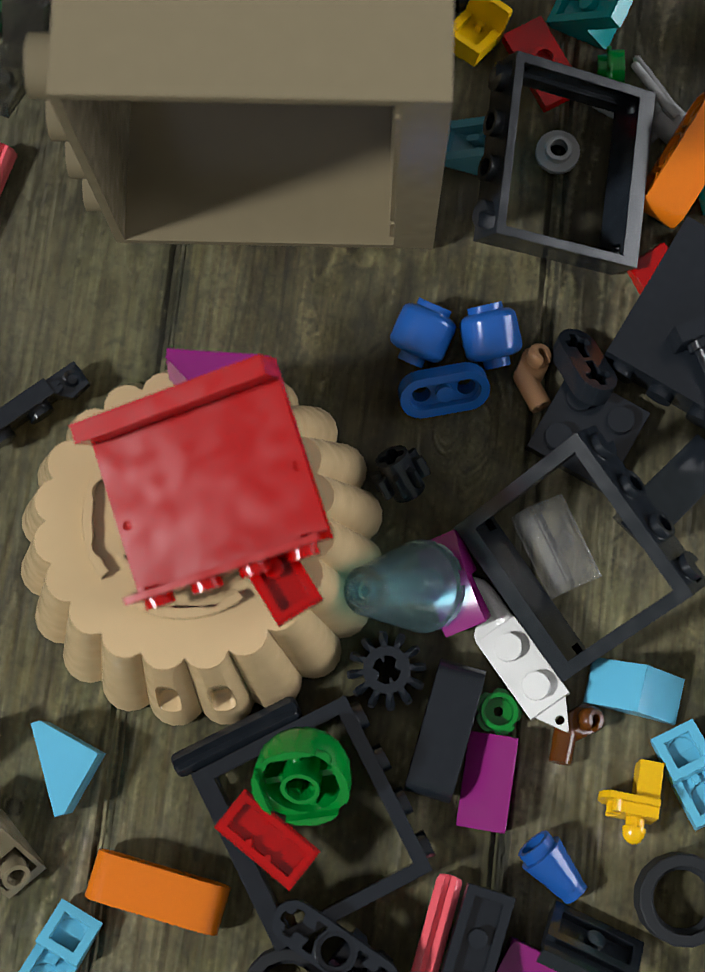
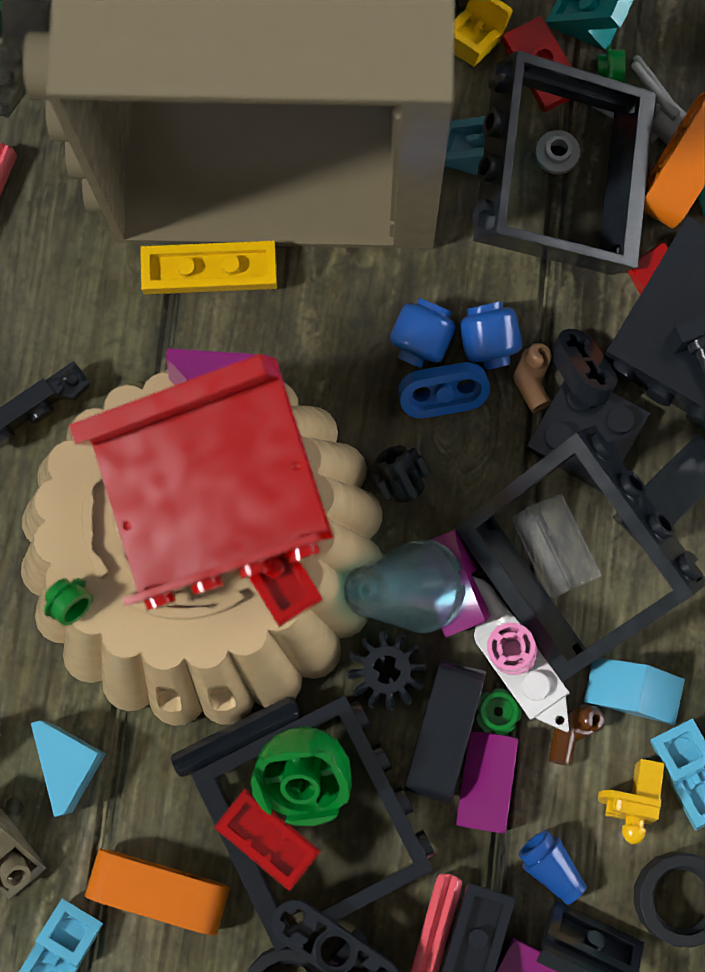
(67, 601): none -> green plate
(208, 267): none -> yellow plate
(518, 655): none -> bright pink wheel

